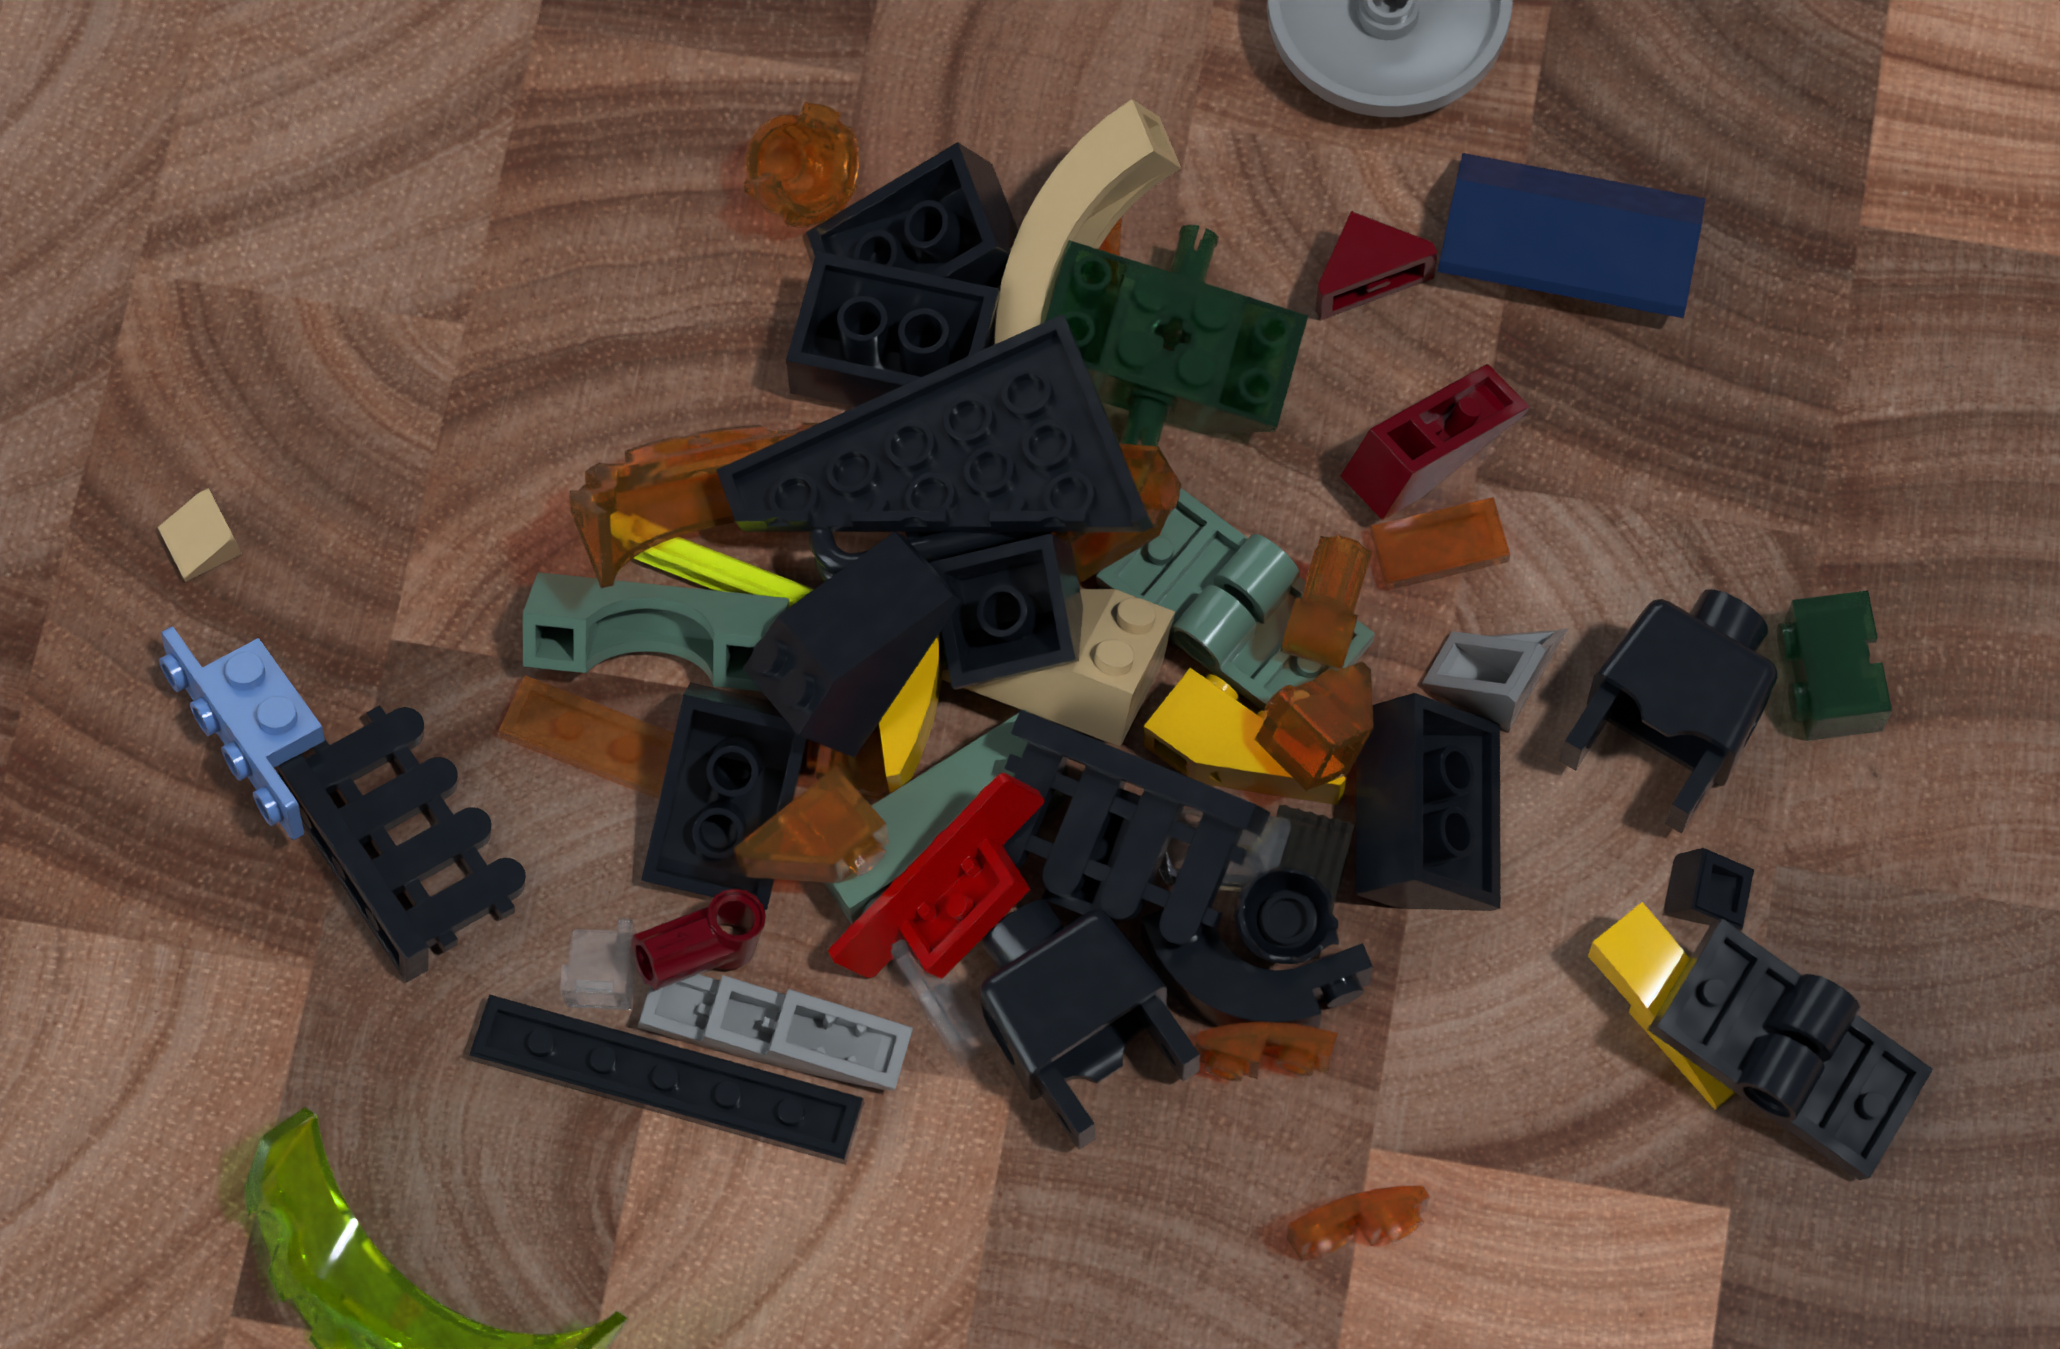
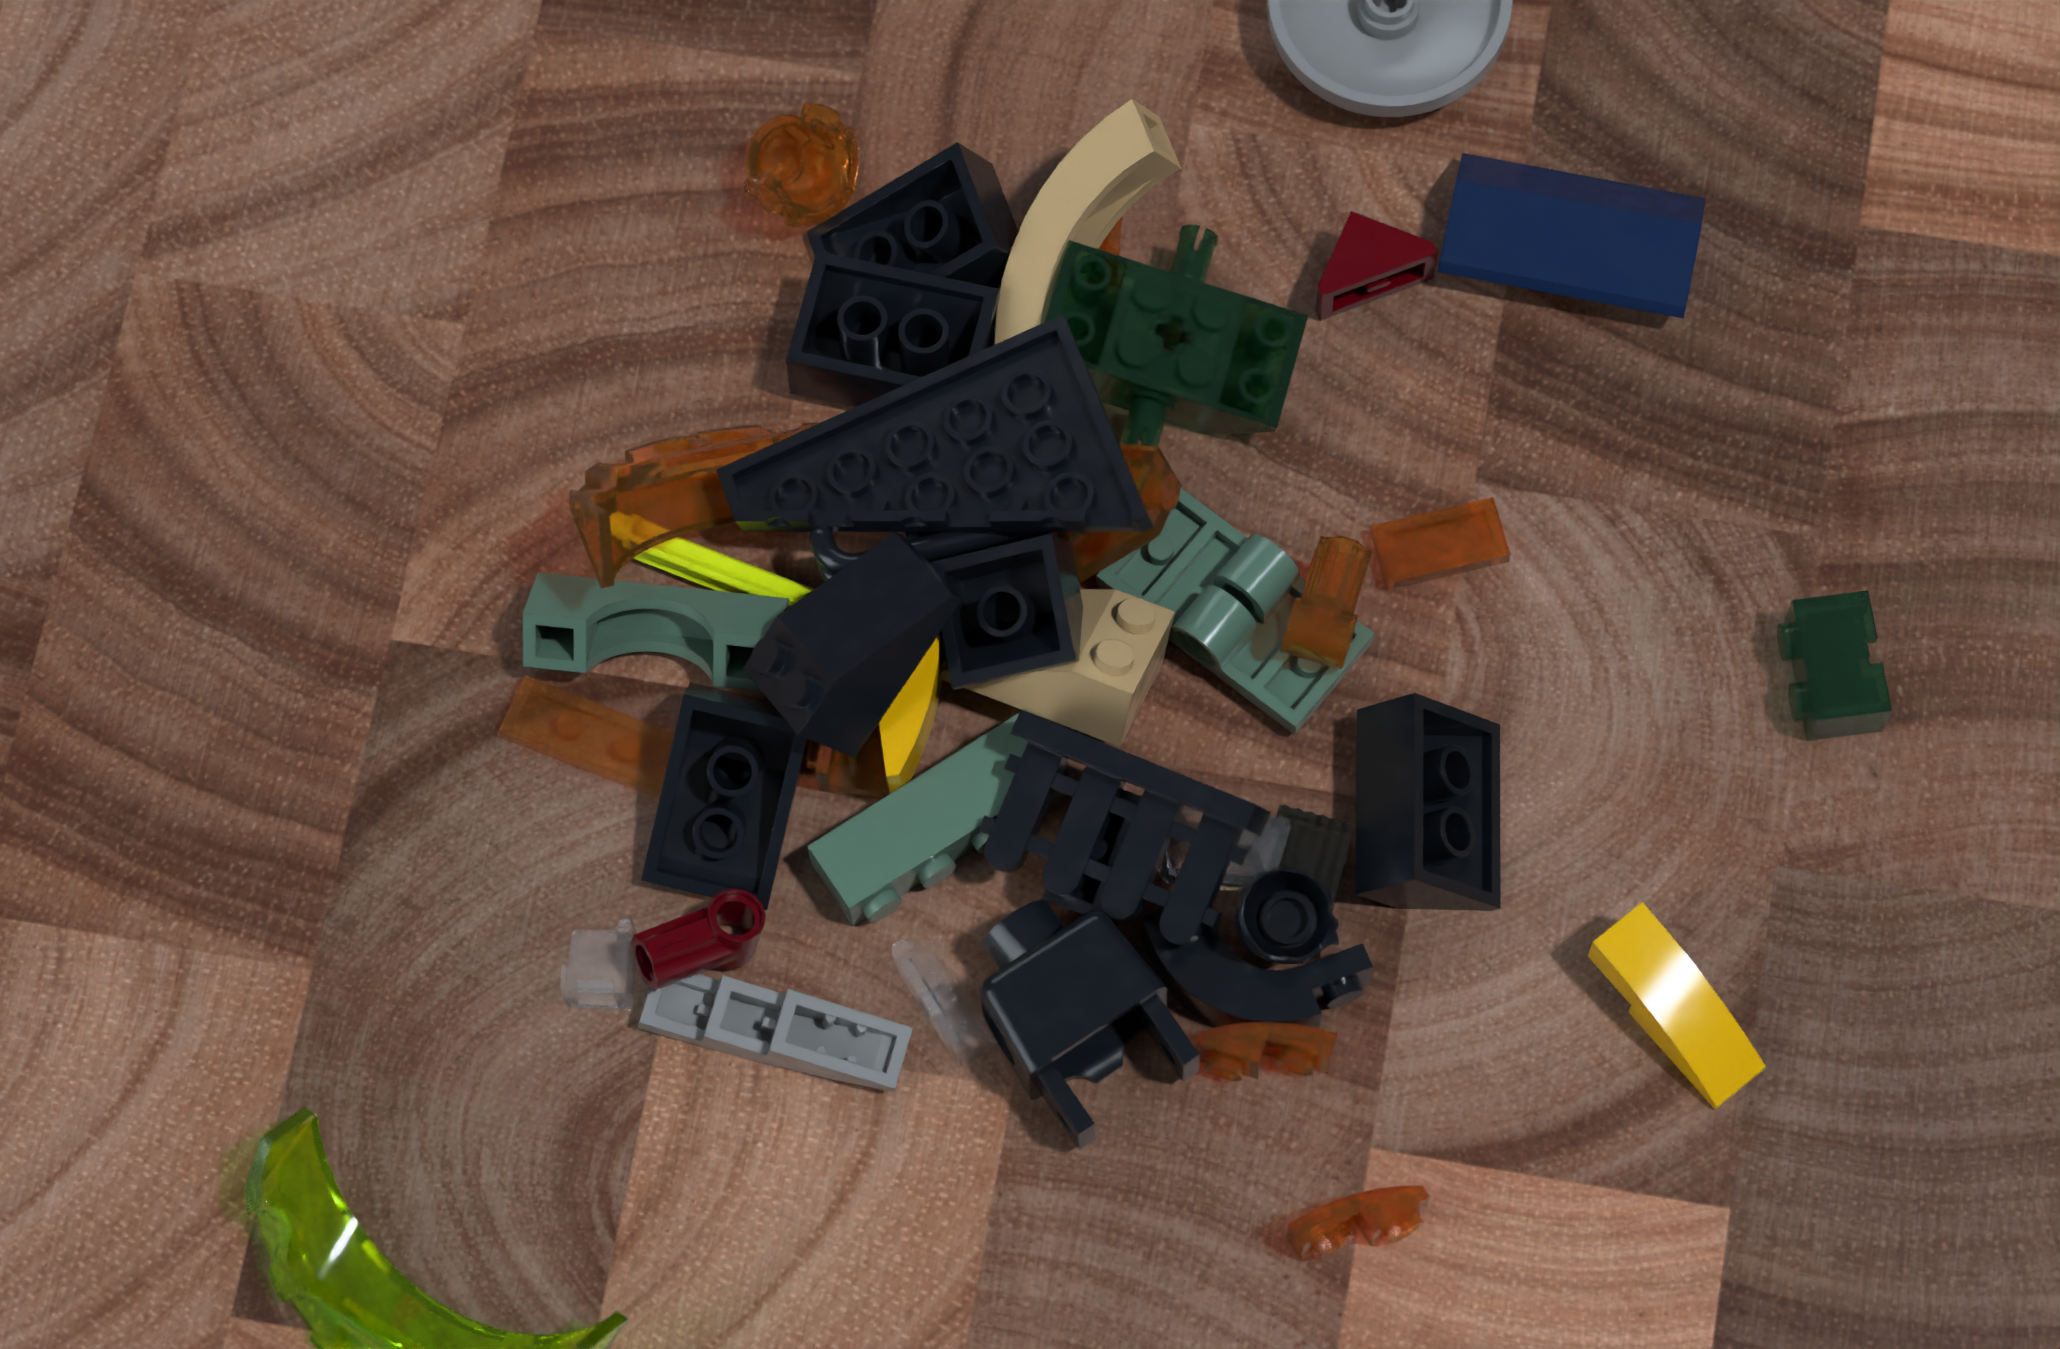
(199, 536): tan slope -> none
(254, 715): medium blue bracket -> none
(403, 867): black fence -> none
(667, 1079): black tile -> none
(817, 836): clear orange slope -> none
(950, 890): red bracket -> none
(1212, 740): yellow slope -> none
(1320, 725): clear orange slope -> none
(1431, 440): dark red slope -> none
(1492, 672): light grey slope -> none
(1683, 689): black piece -> none
(1708, 888): black slope -> none
(1791, 1048): black plate -> none

